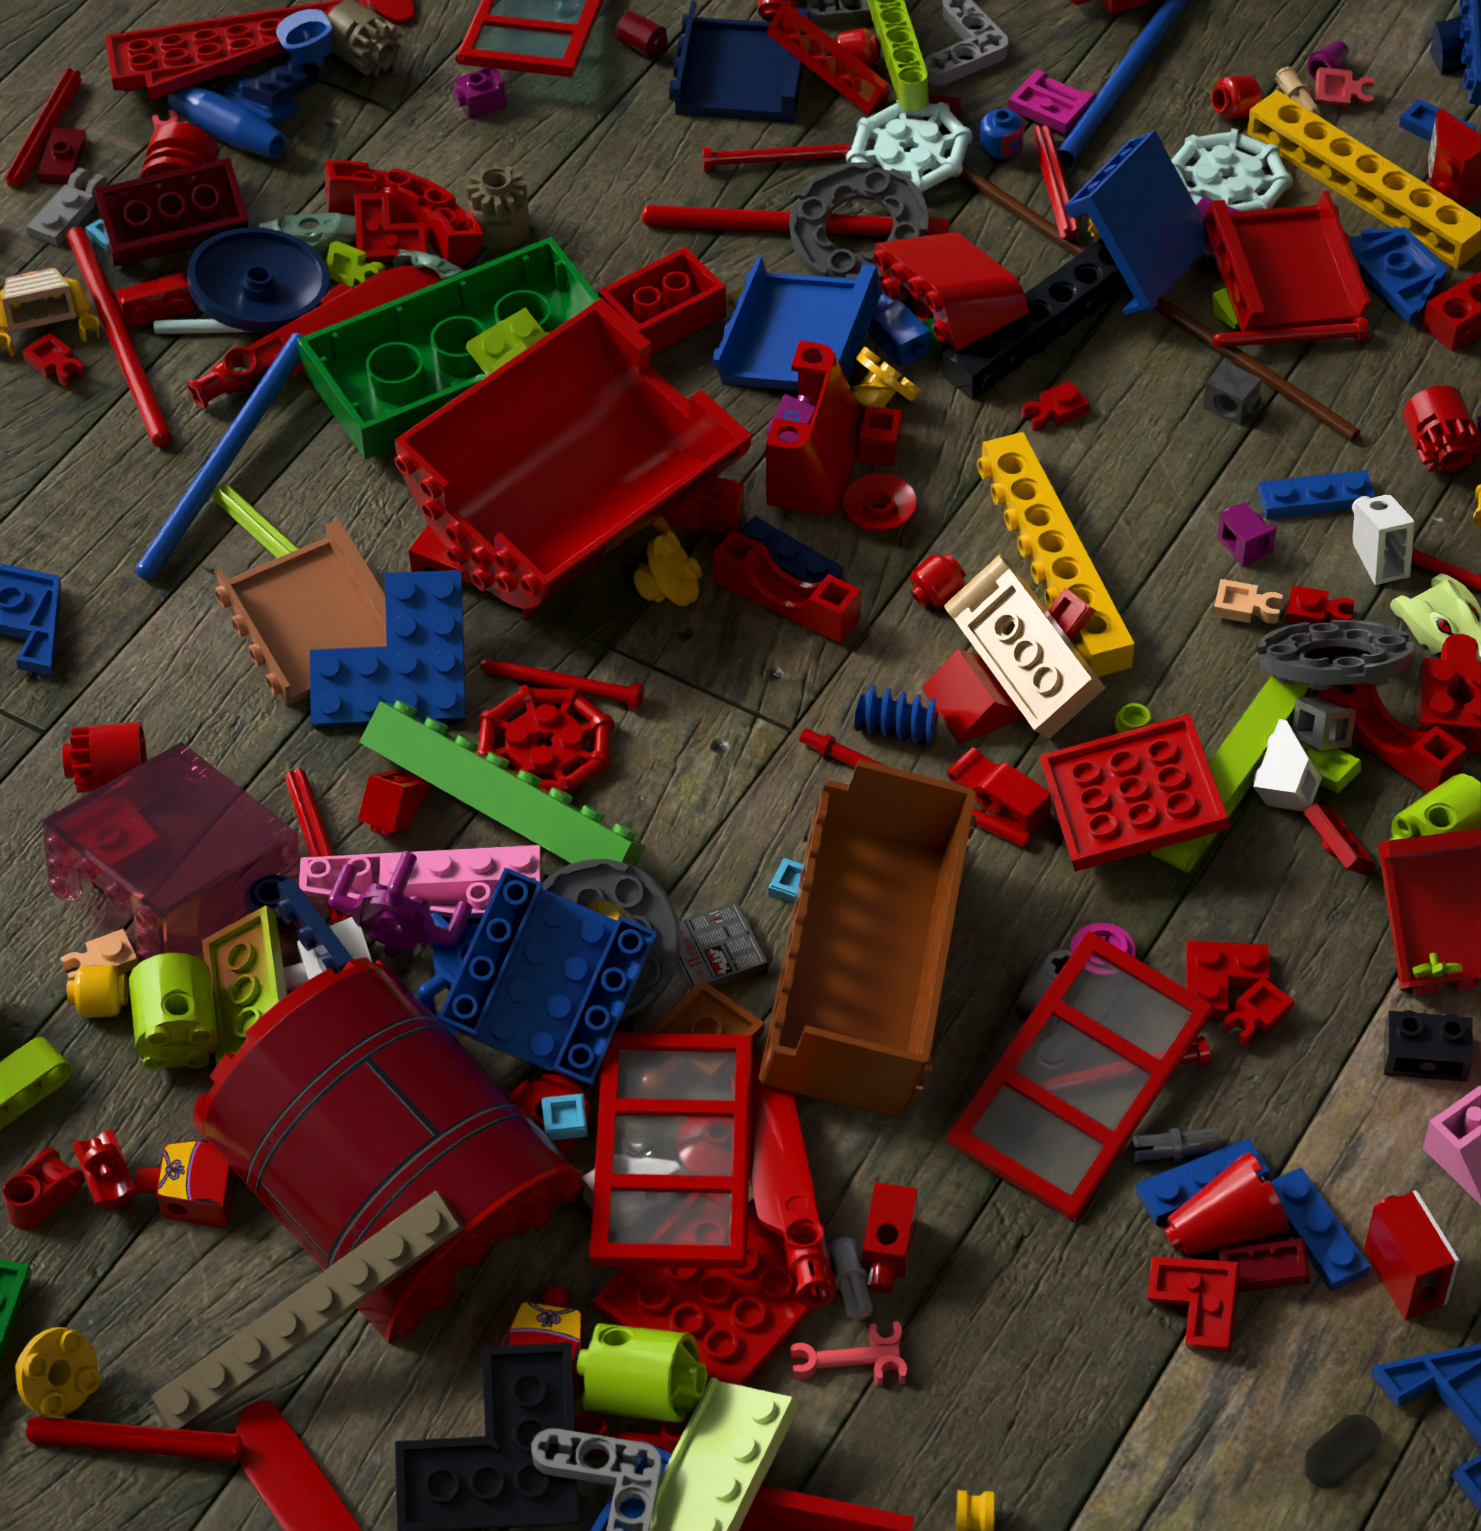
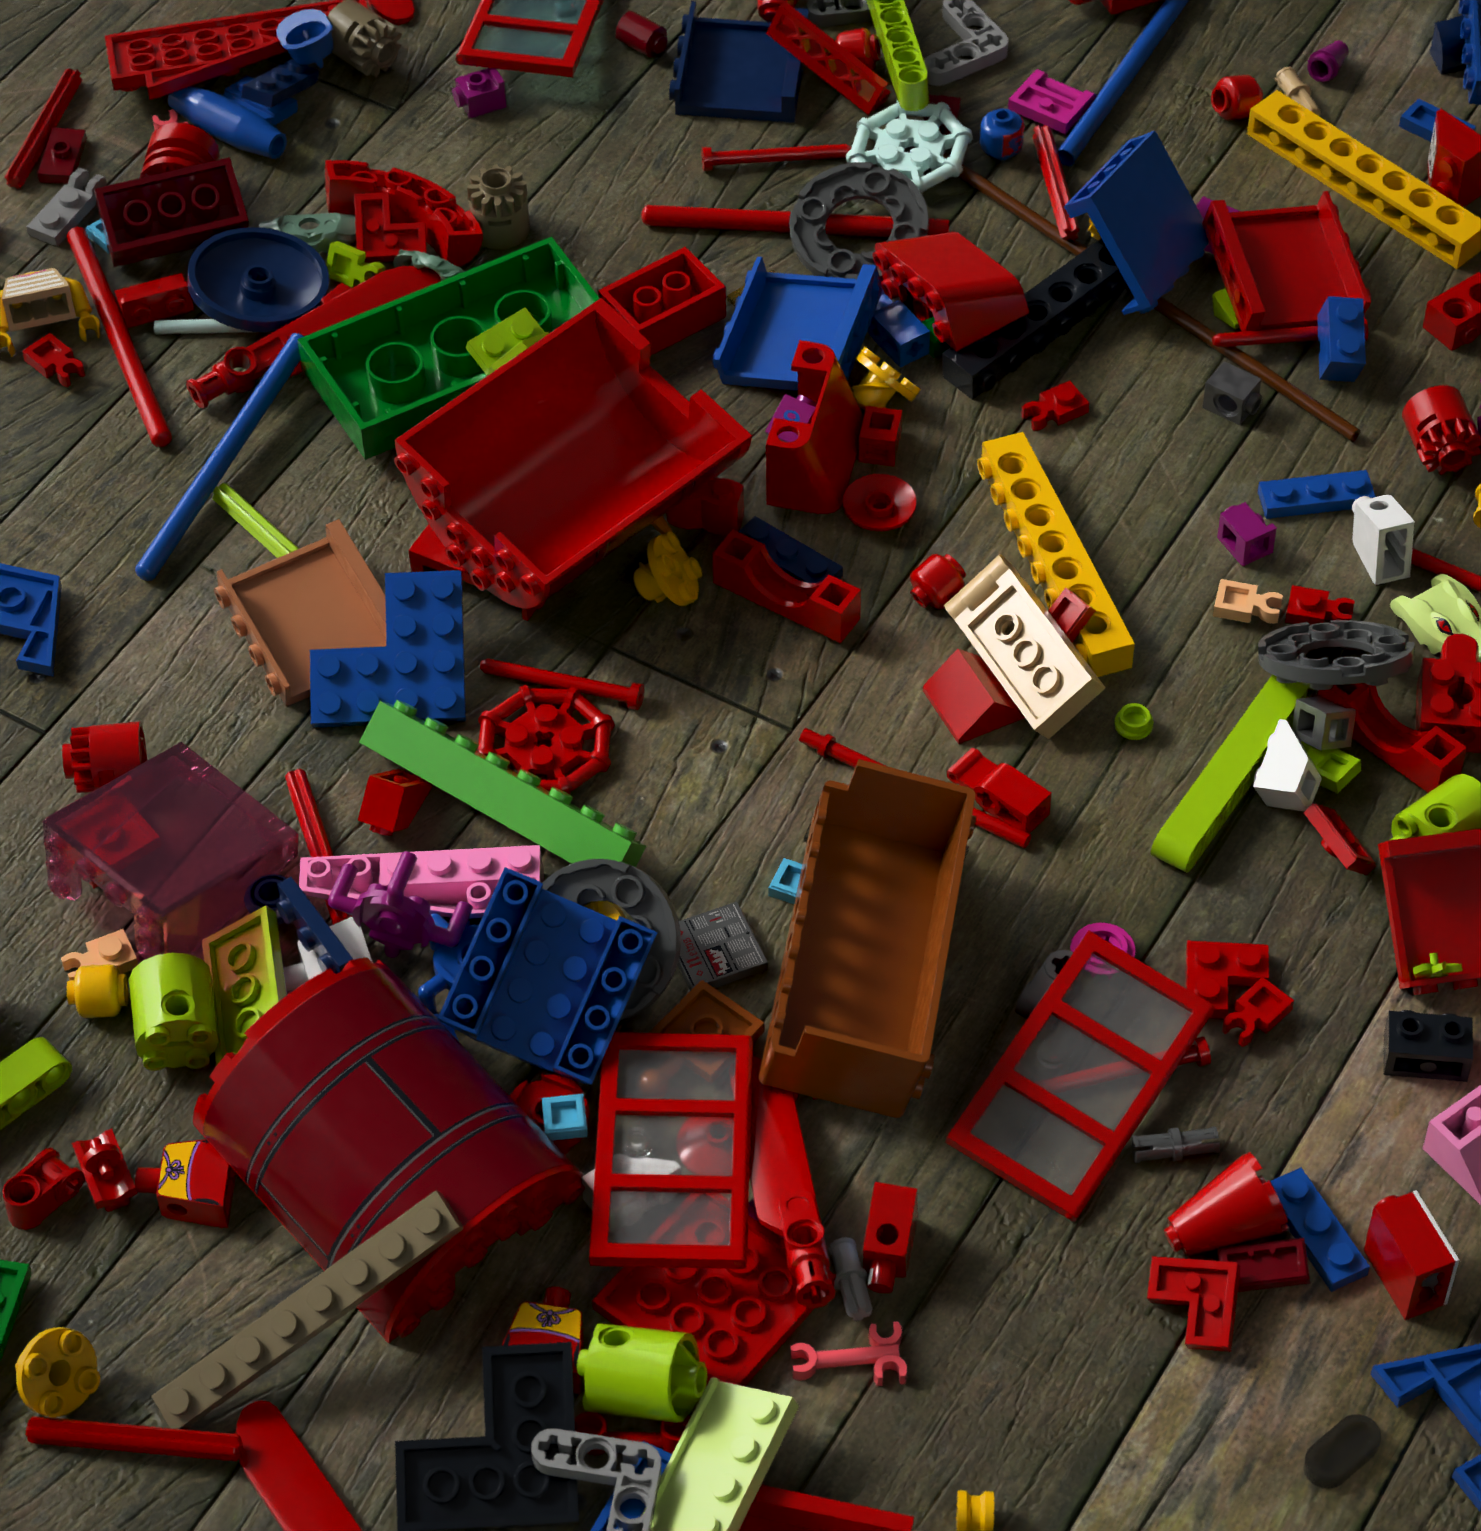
(897, 715): blue piece -> none
(1133, 792): red plate -> none
(1172, 1188): blue plate -> none
(1245, 170): light aqua plate -> none
(1337, 87): coral plate -> none
(1341, 339): none -> blue brick
(1398, 268): blue wing -> none

